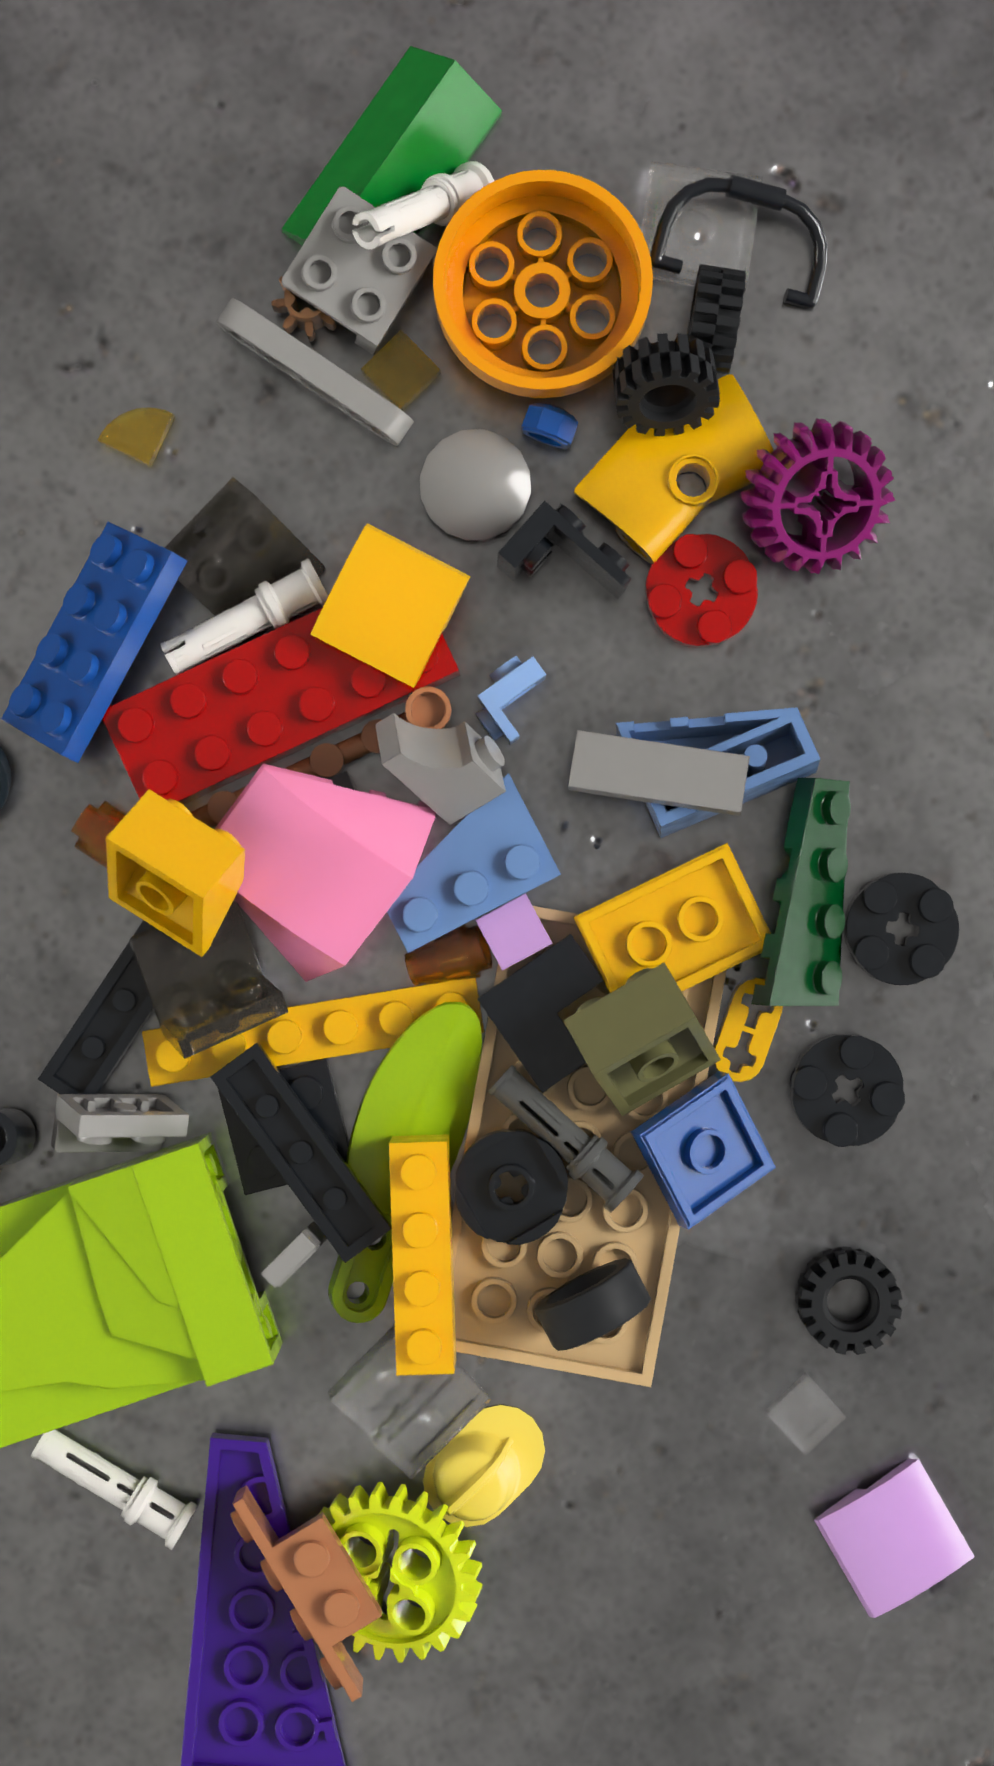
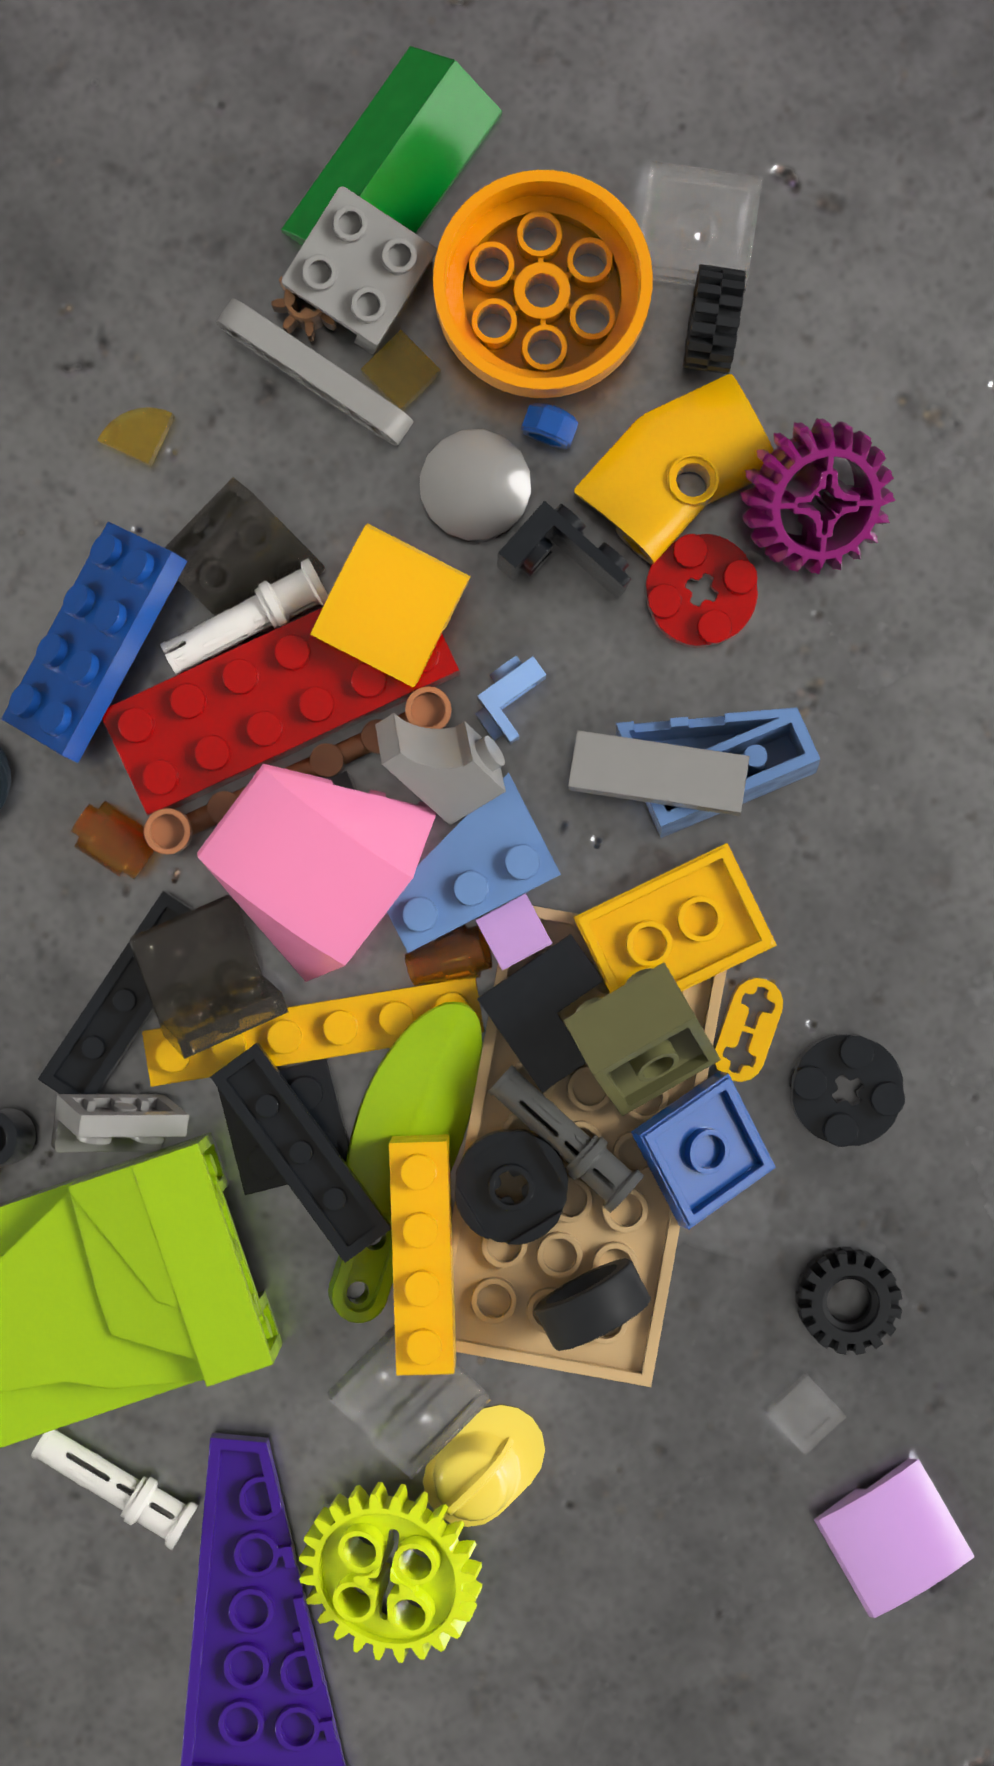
(174, 870): yellow slope -> none
(294, 1255): light grey tile -> none
(320, 1582): nougat bracket -> none
(433, 203): white pin -> none
(666, 384): black tyre -> none
(753, 193): black piece -> none
(811, 917): dark green wing -> none
(922, 954): black plate -> none

